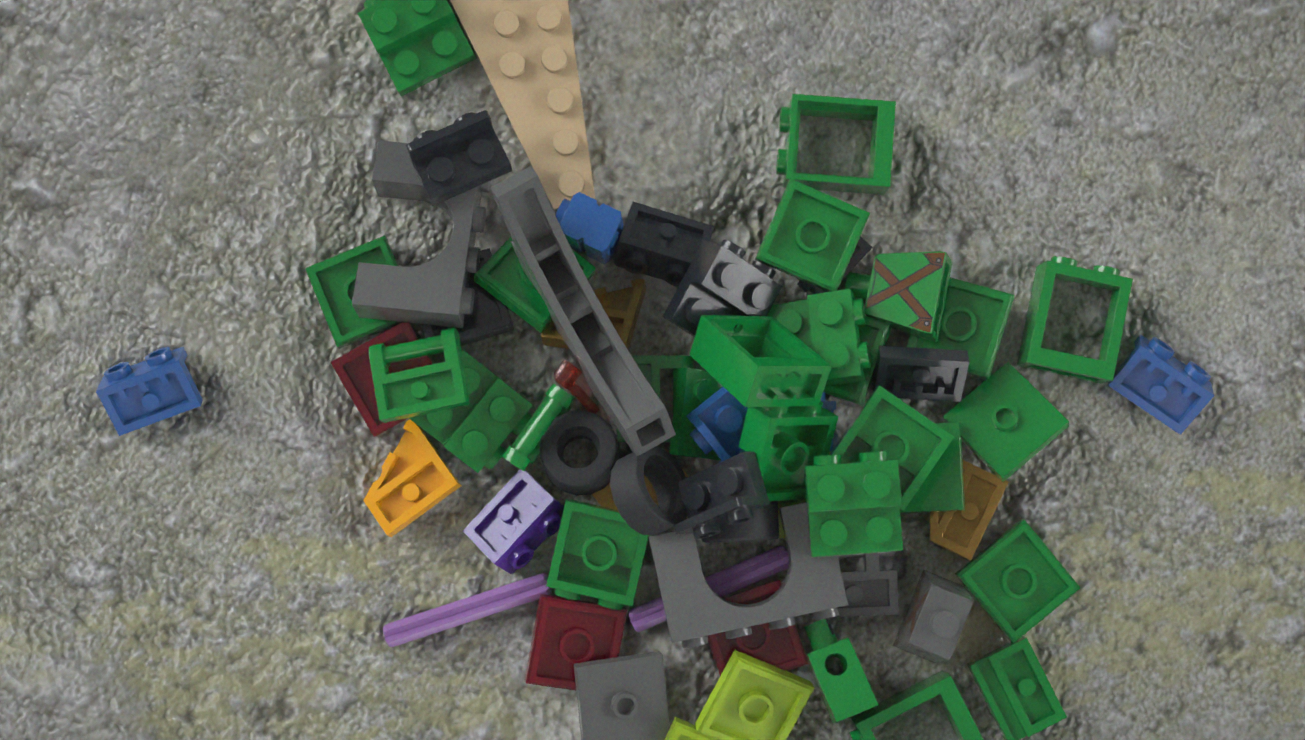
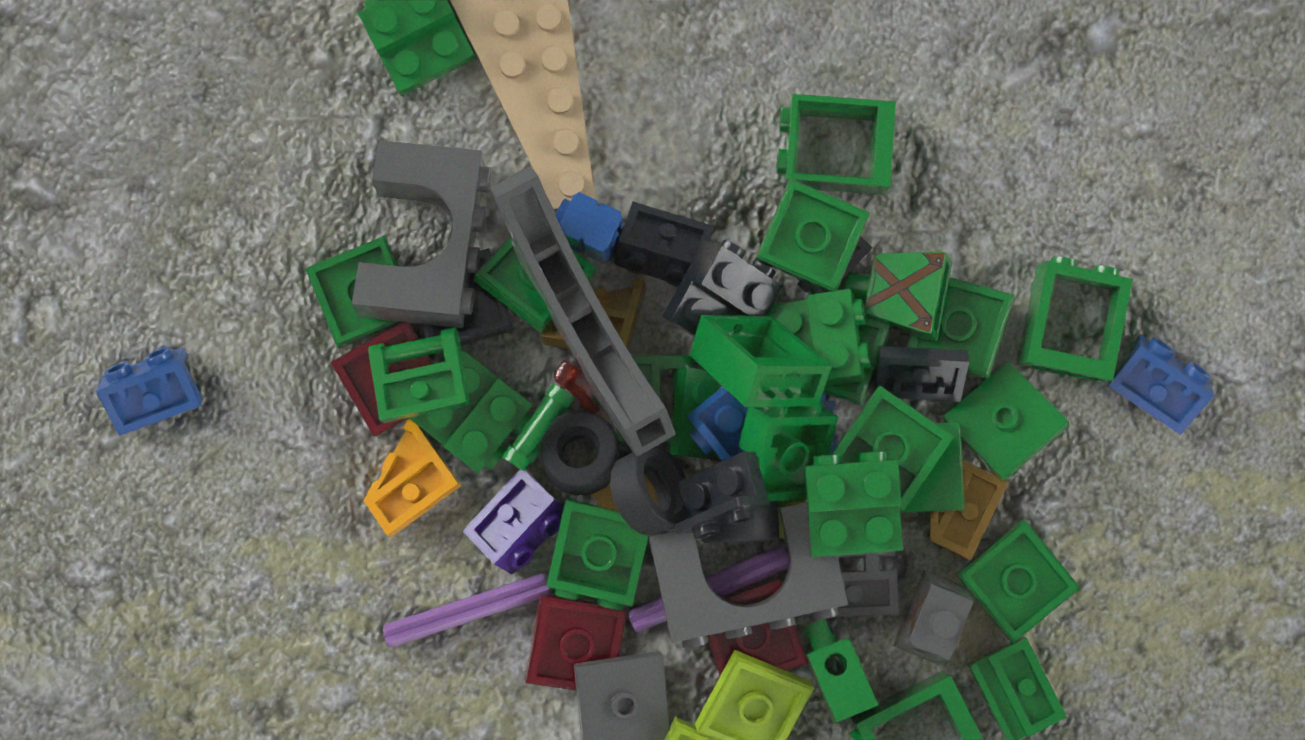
(458, 157): black bracket -> none

